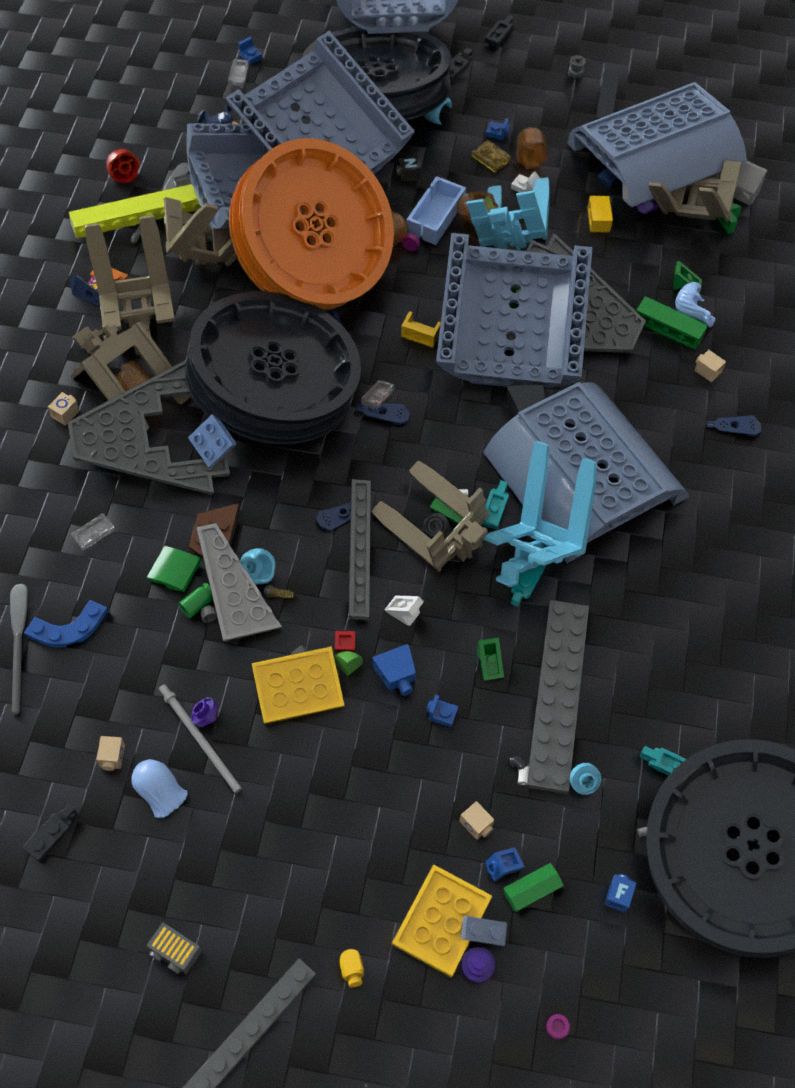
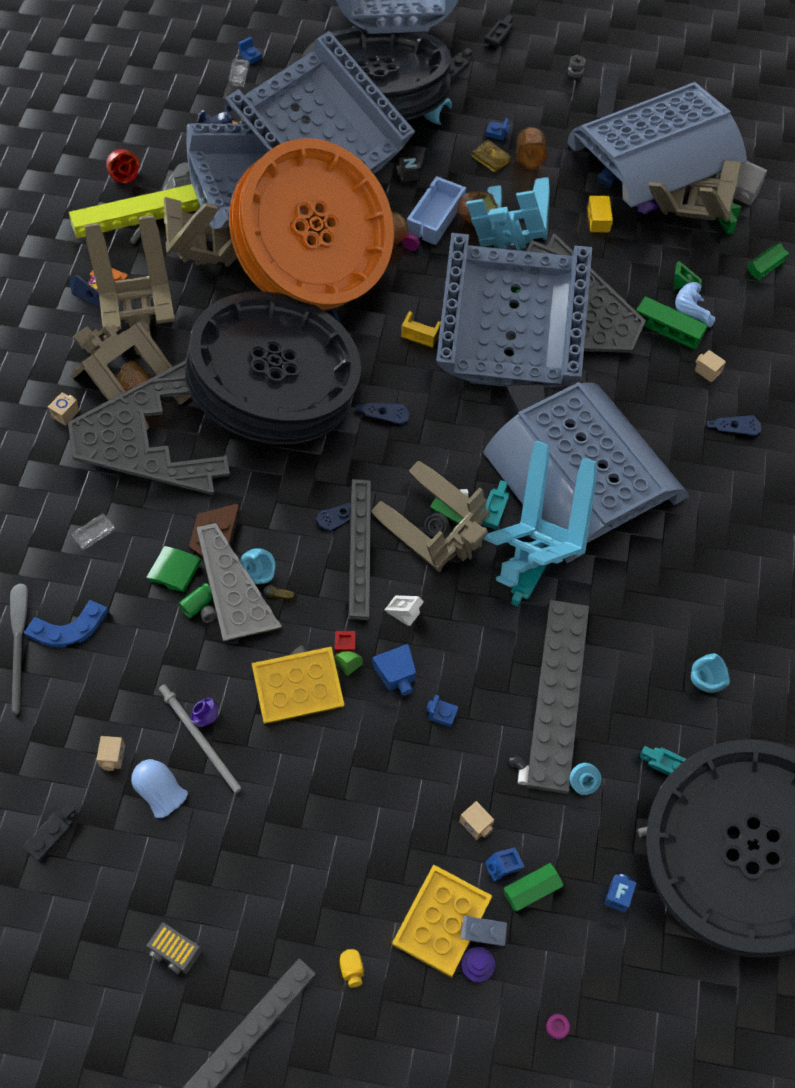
(212, 440): medium blue plate -> none
(378, 394): clear plate -> none
(490, 658): green slope -> none
(524, 184): white slope -> none
(710, 673): none -> medium azure piece
(767, 261): none -> green piece

